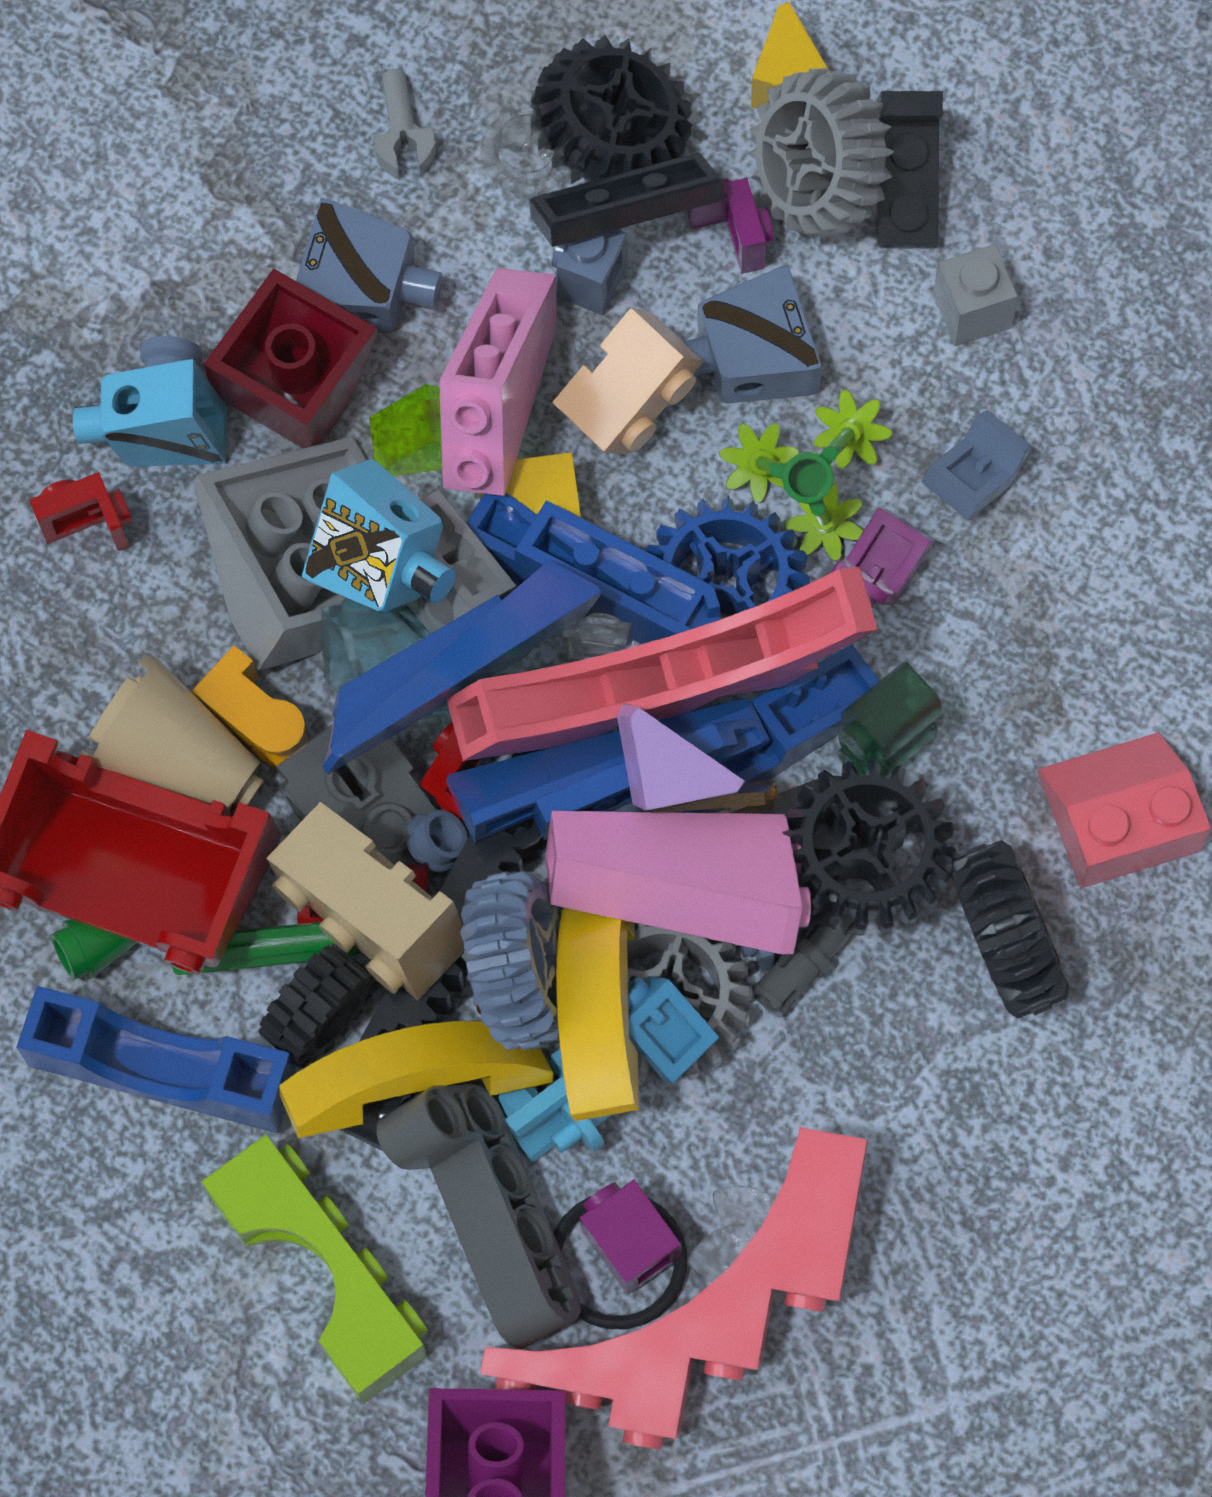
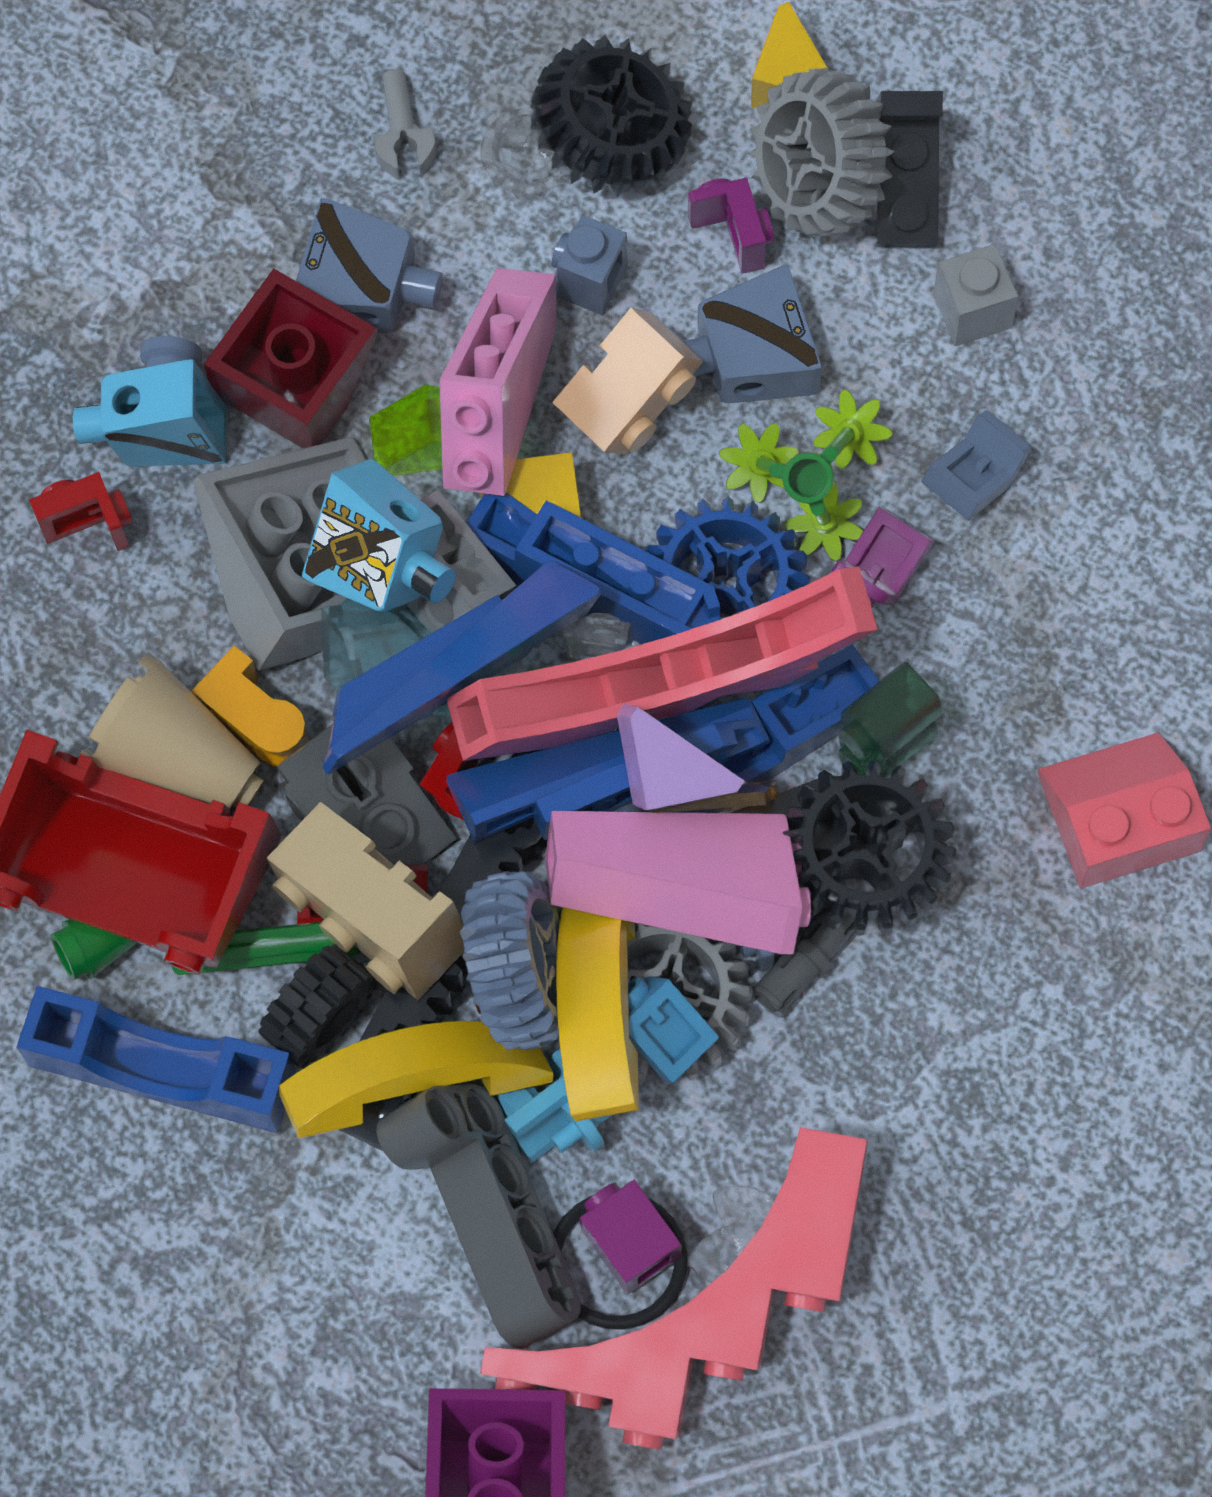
(267, 1202): lime arch -> none
(436, 839): sand blue plate -> none
(626, 199): black tile -> none
(1009, 929): black gear -> none

